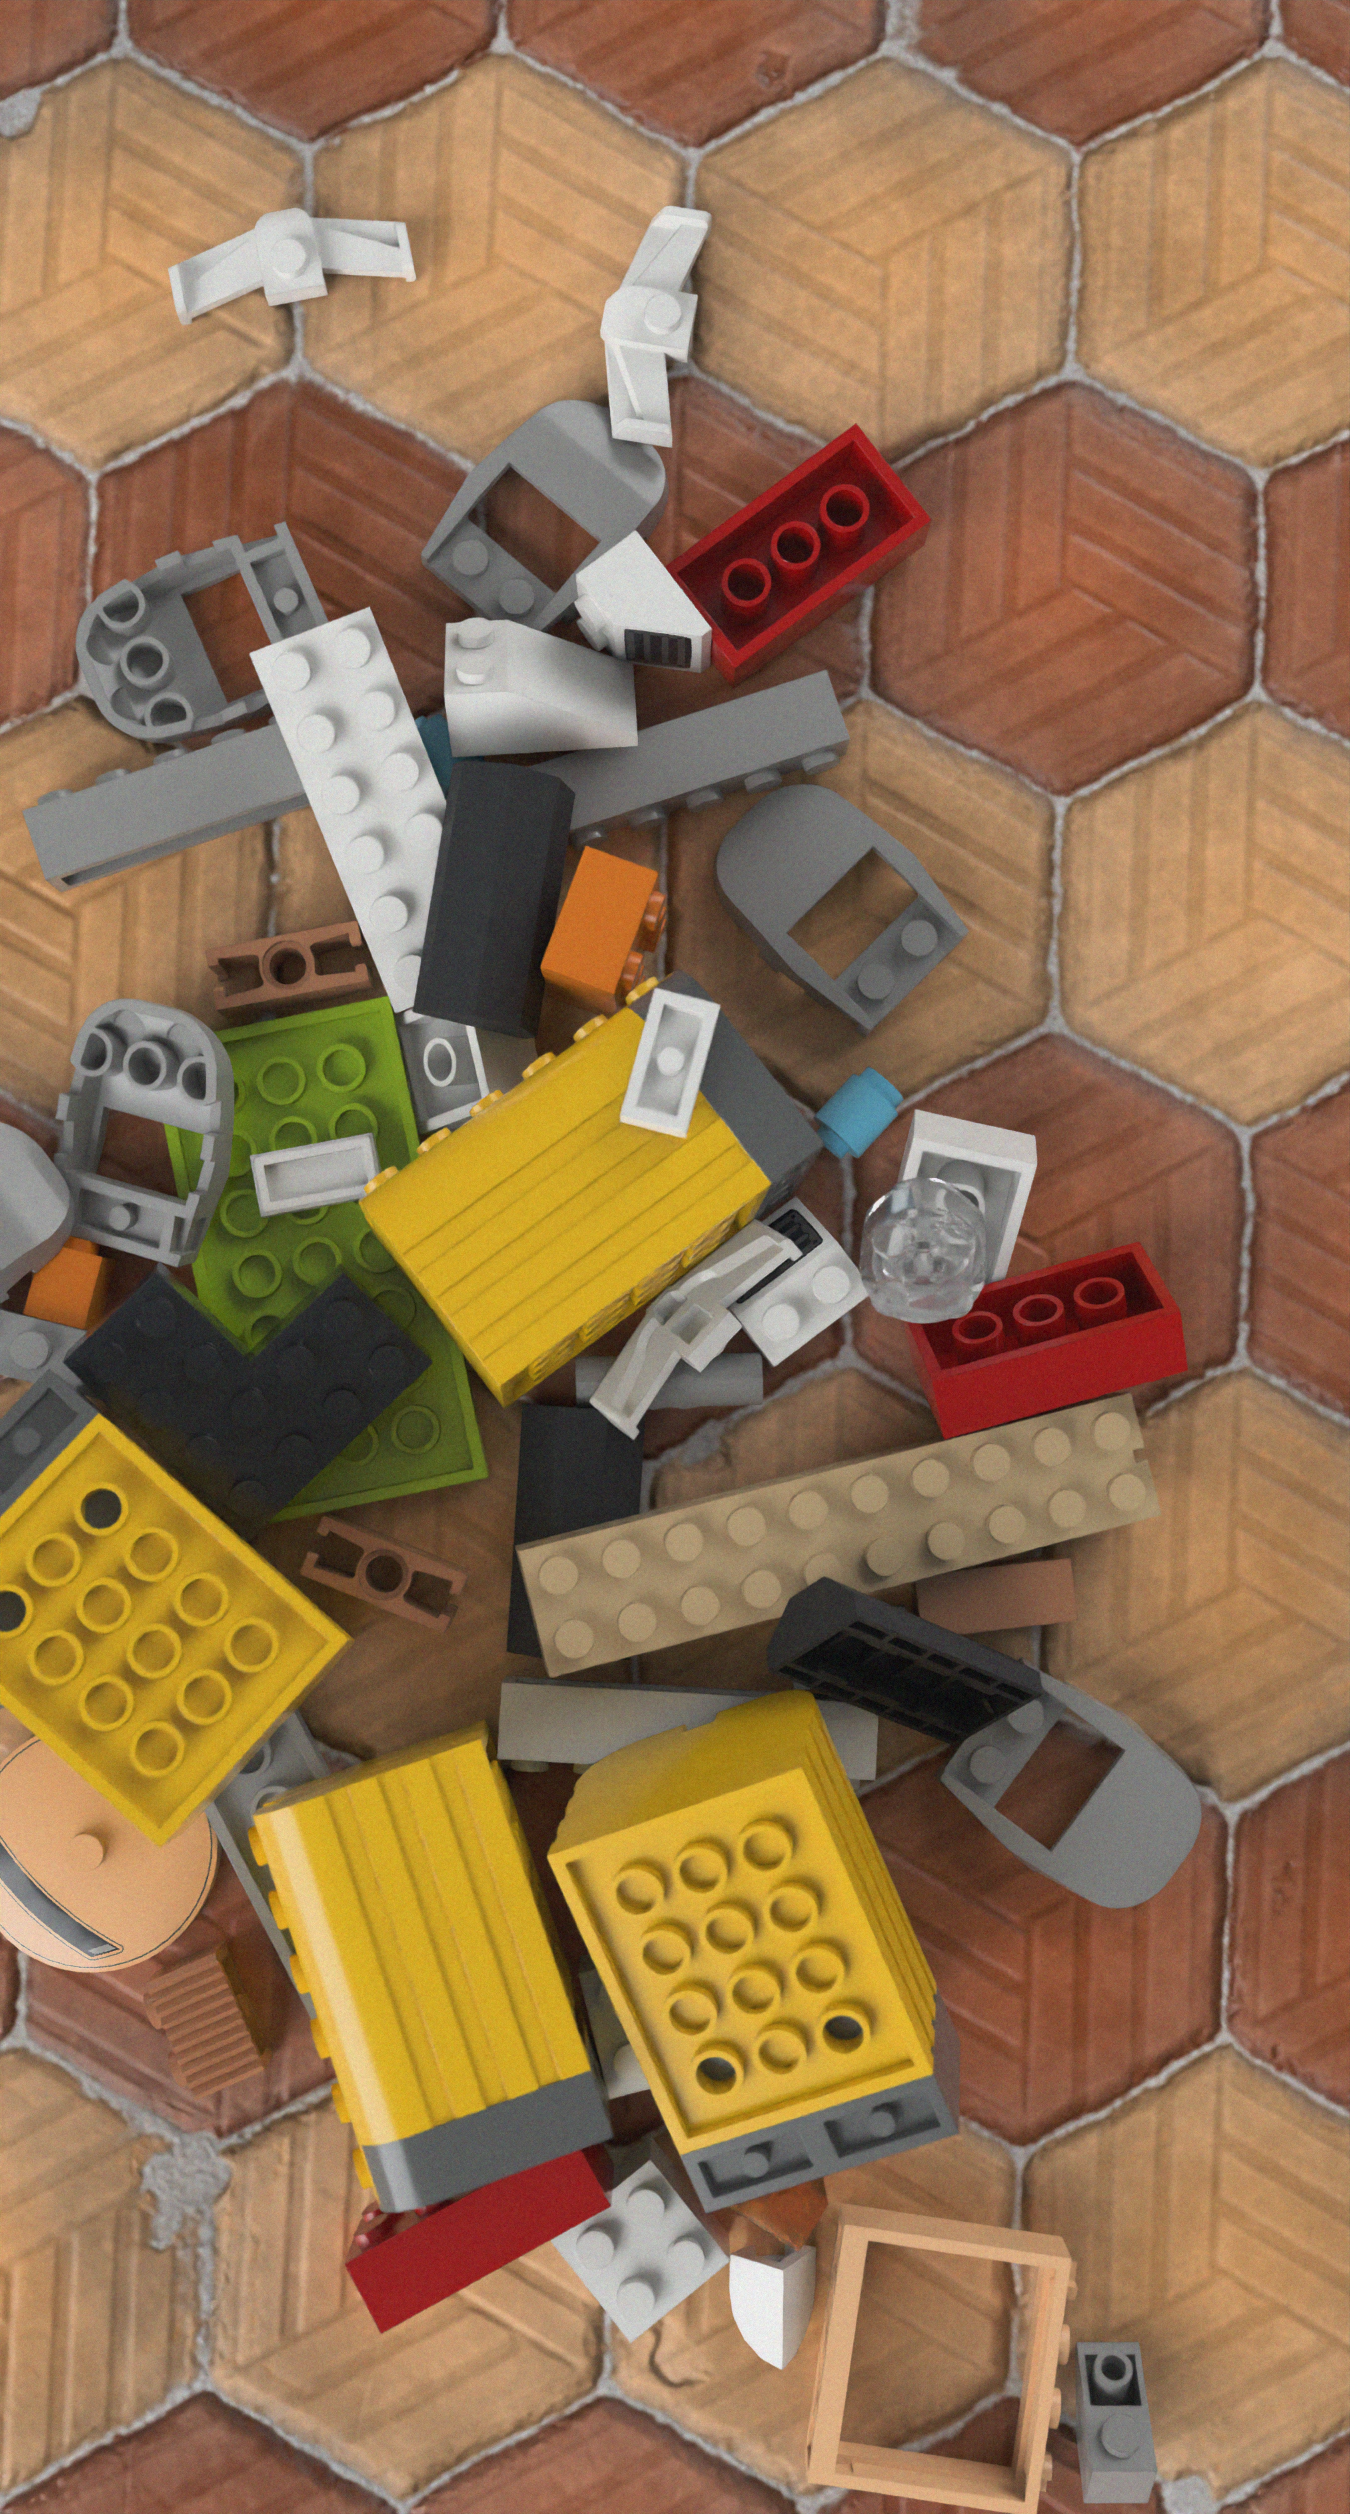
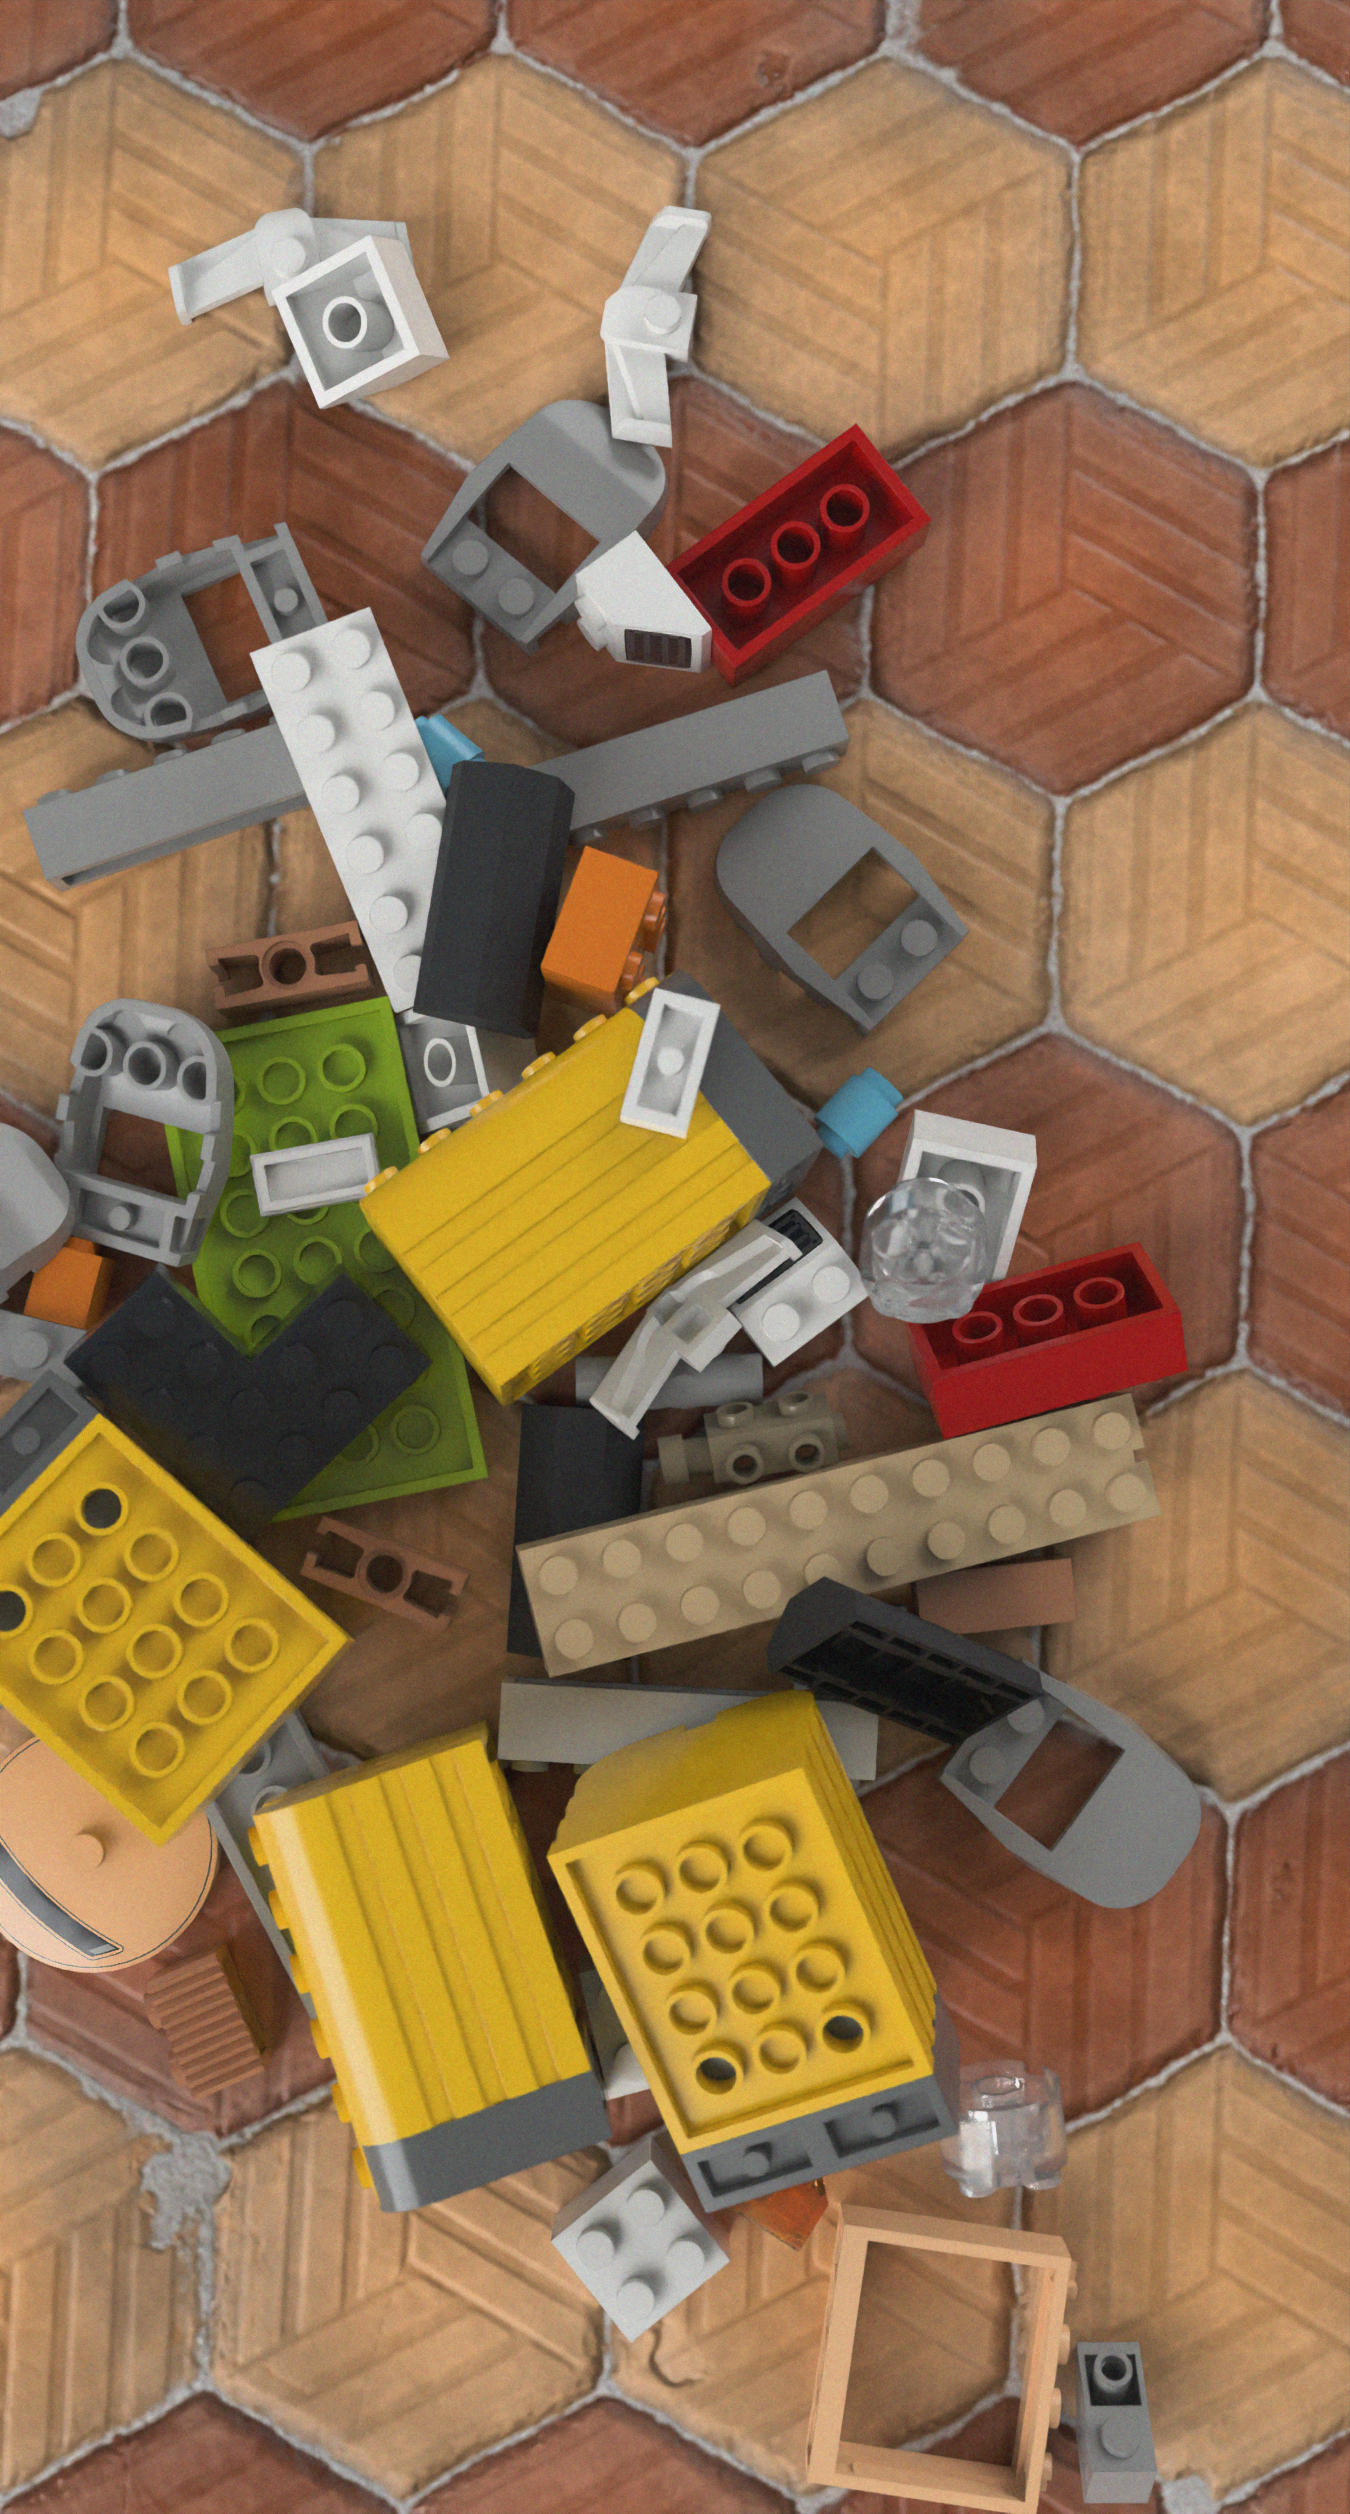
(360, 322): none -> white slope
(433, 2251): red brick -> none
(532, 692): white slope -> none
(763, 1431): none -> dark tan brick
(773, 2300): white brick -> none
(1007, 2129): none -> clear brick

